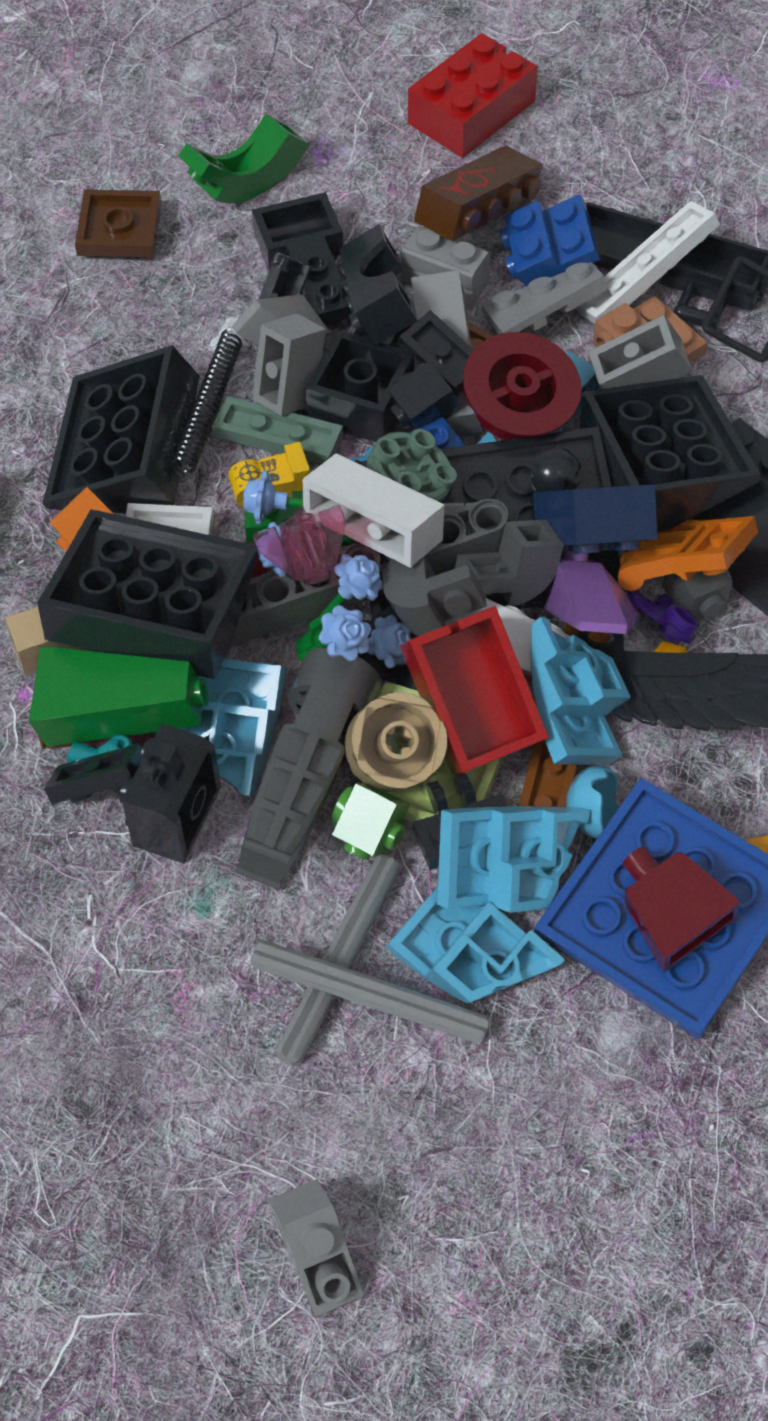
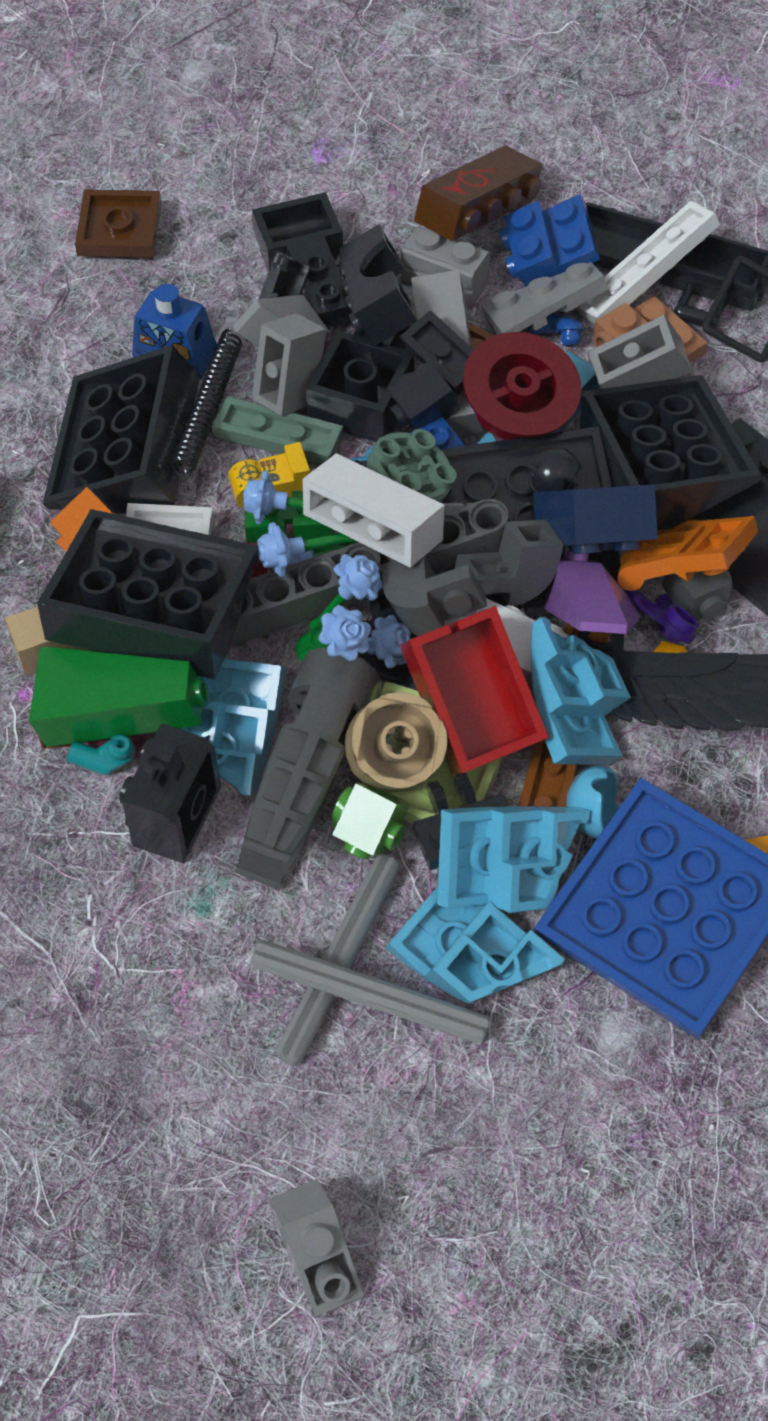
(93, 774): black plate -> none
(174, 321): none -> blue torso
(250, 168): green arch -> none
(306, 546): clear pink brick -> none
(472, 95): red piece -> none
(568, 327): none -> blue arm
(675, 905): dark red torso -> none

